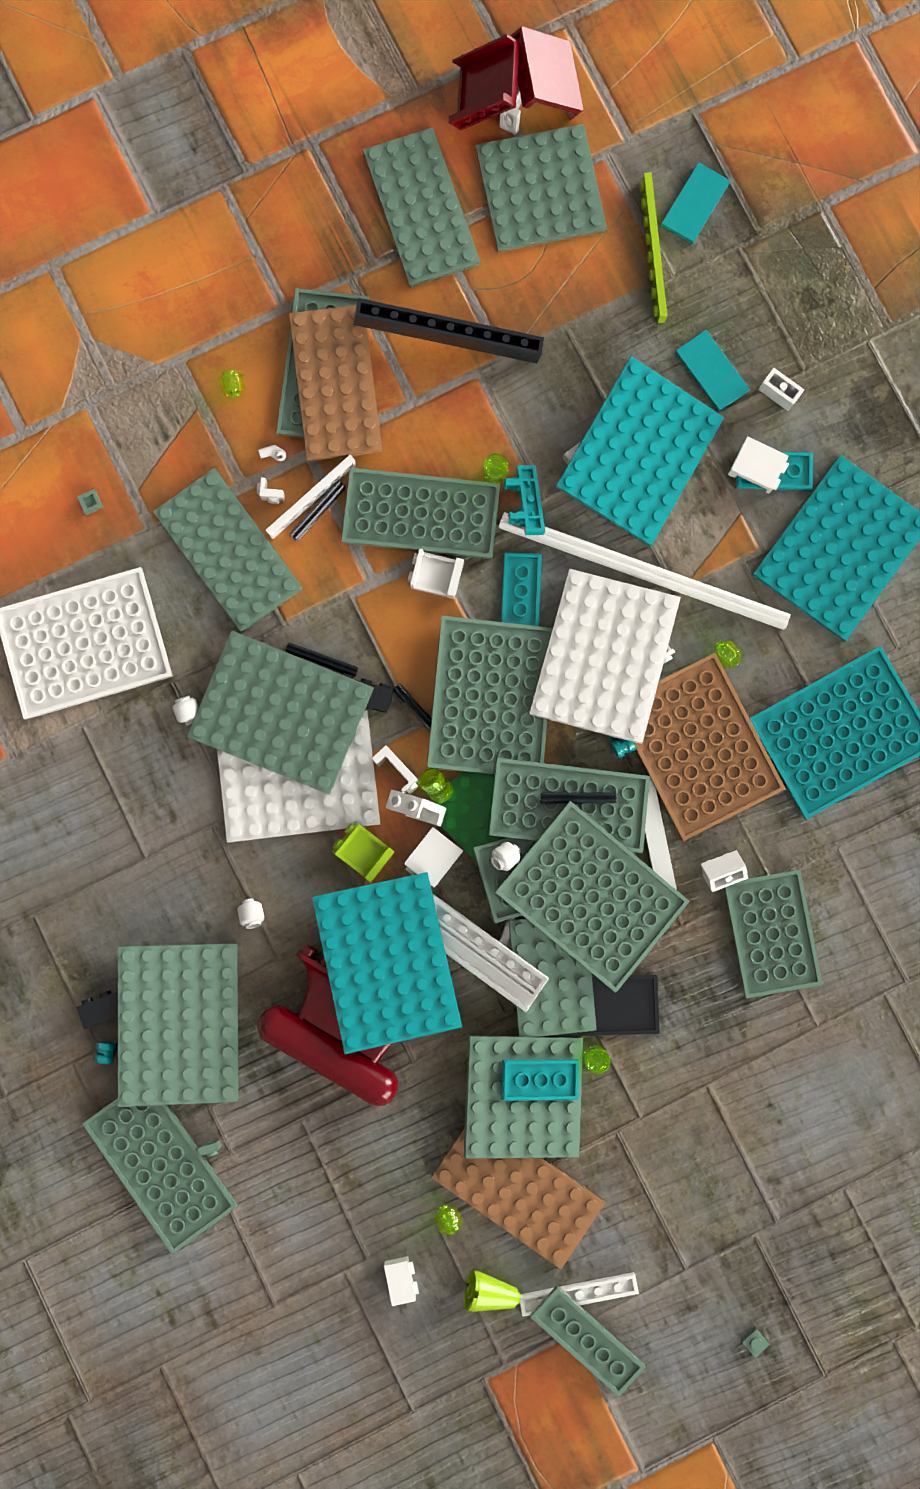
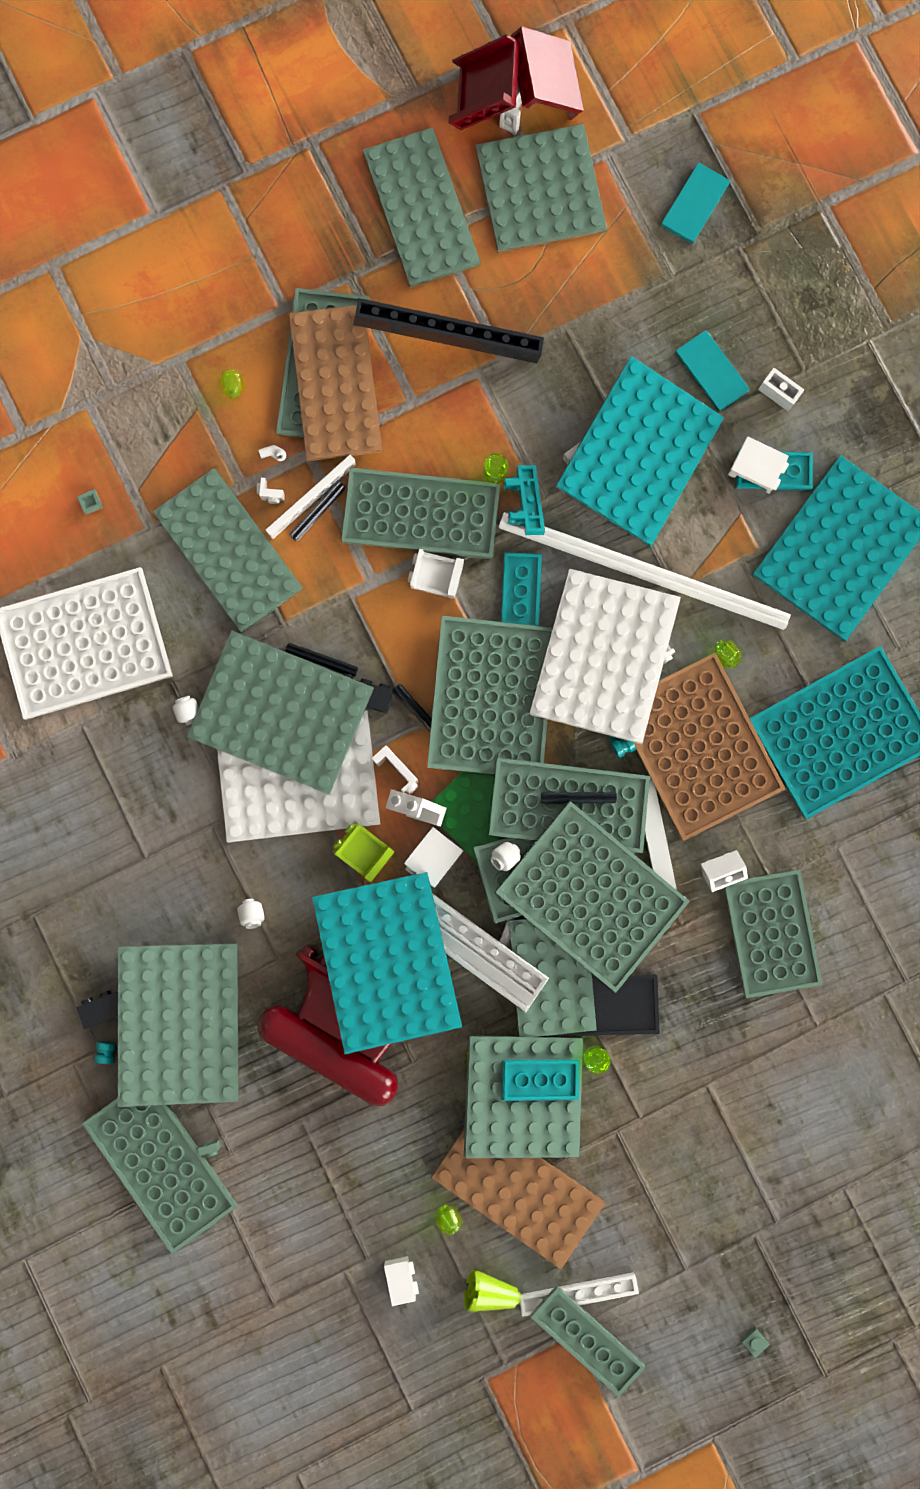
(435, 785): clear neon green wheel -> none
(654, 254): lime plate -> none

